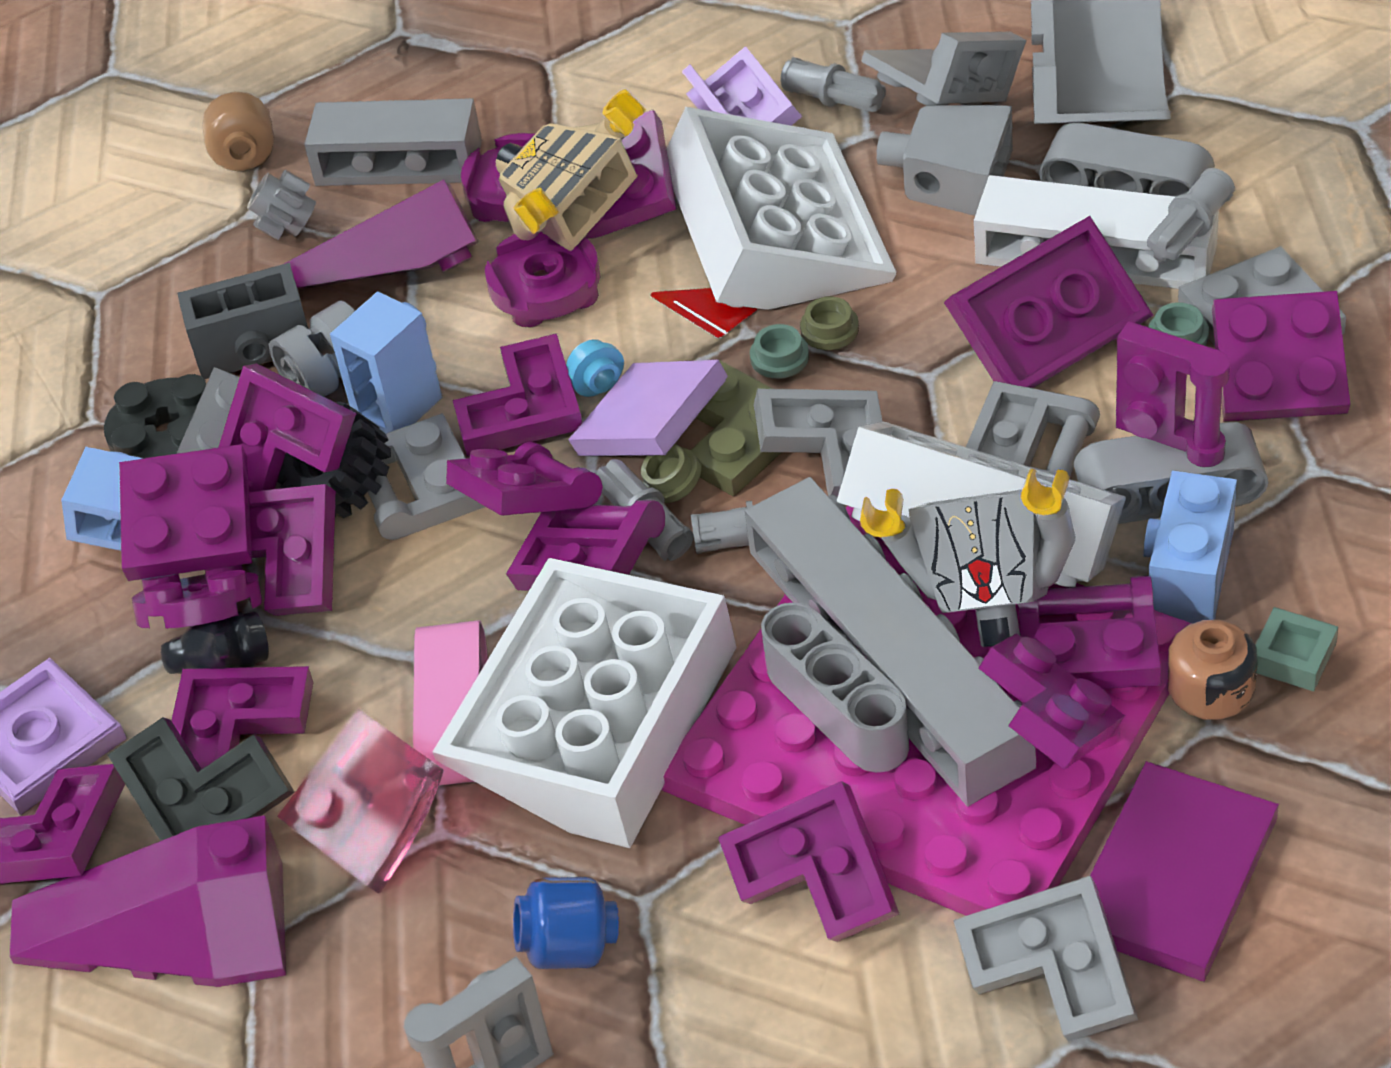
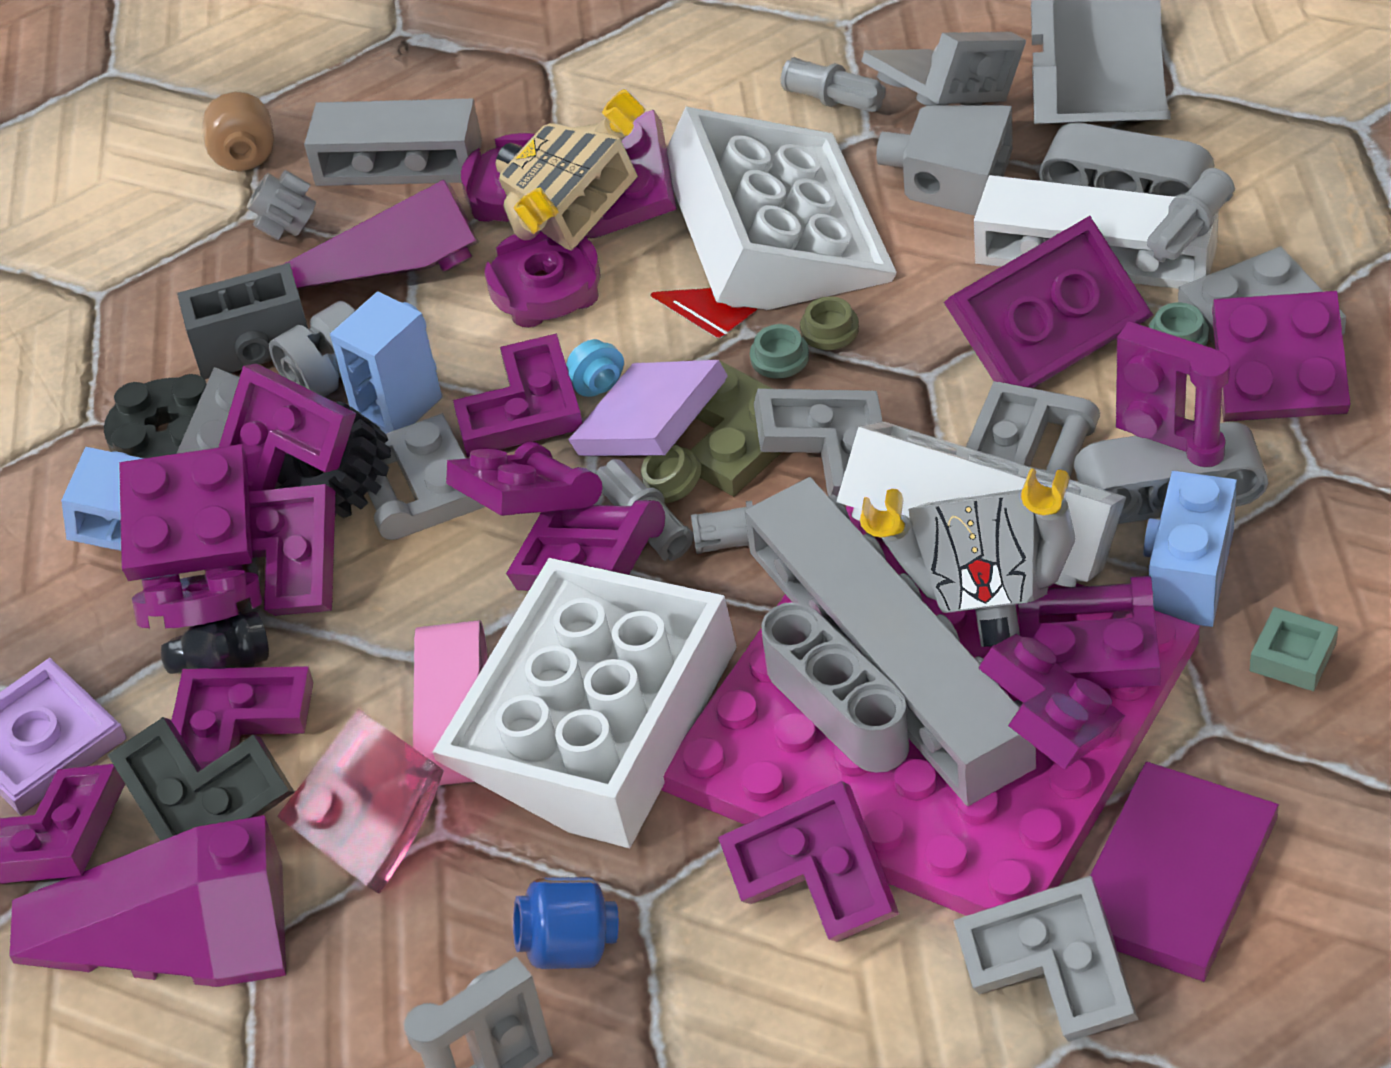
(741, 90): lavender bracket -> none
(1212, 669): nougat head -> none

